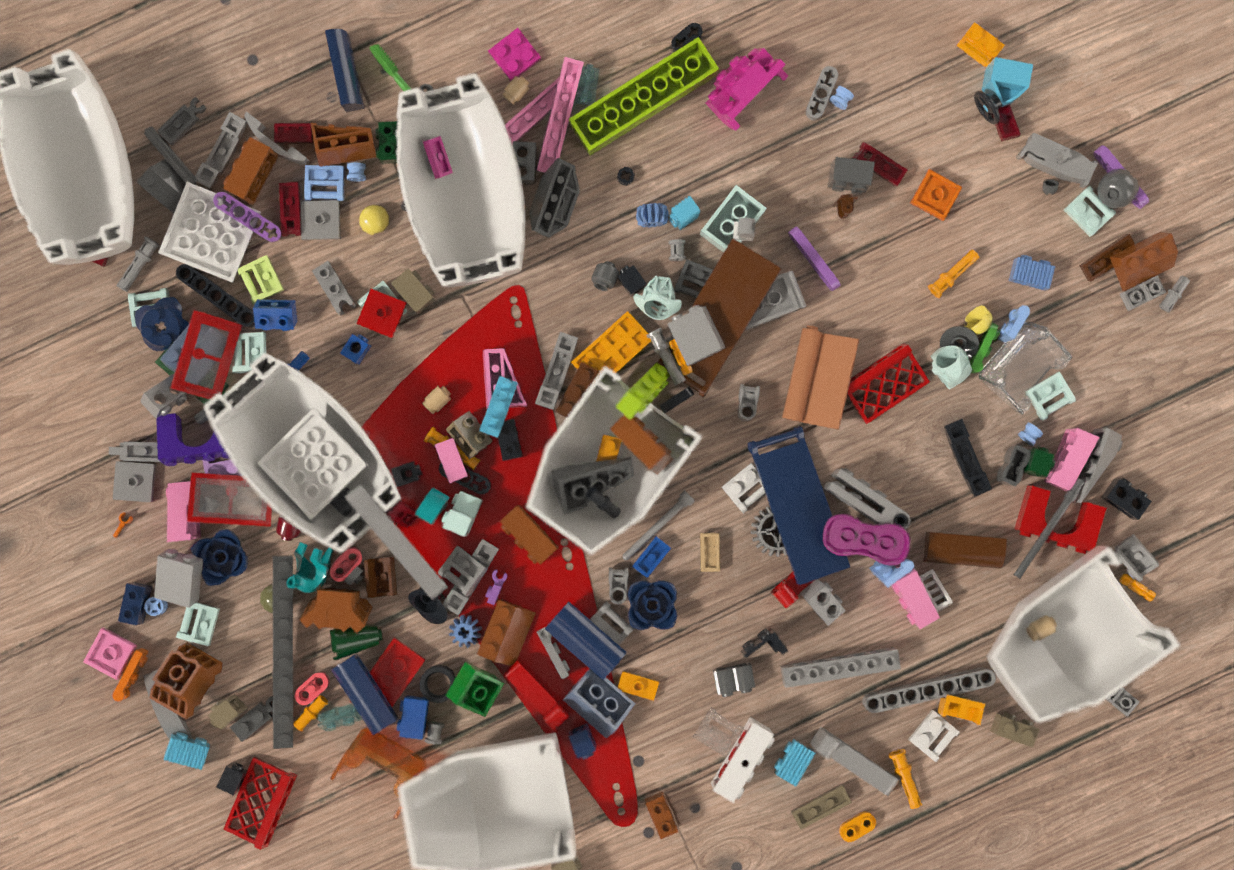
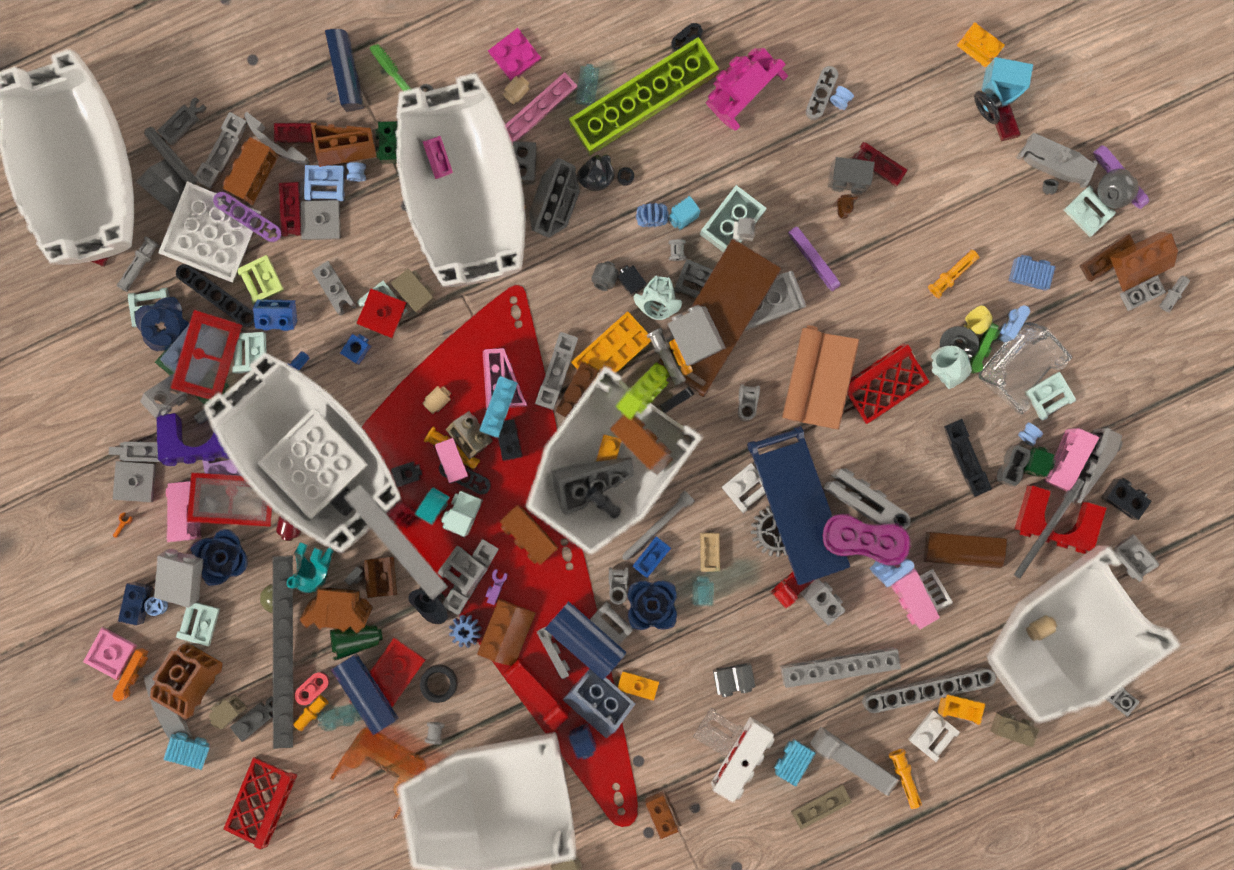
(232, 778): black brick -> none
(346, 564): coral plate -> none
(374, 219): light yellow hair -> none
(414, 717): blue brick -> none
(475, 689): green brick -> none
(560, 113): bright pink plate -> none
(596, 173): none -> black piece
(702, 591): none -> clear light blue brick
(764, 636): black bracket -> none
(856, 824): light orange plate -> none
(936, 195): orange plate -> none
(1137, 587): light orange axle -> none

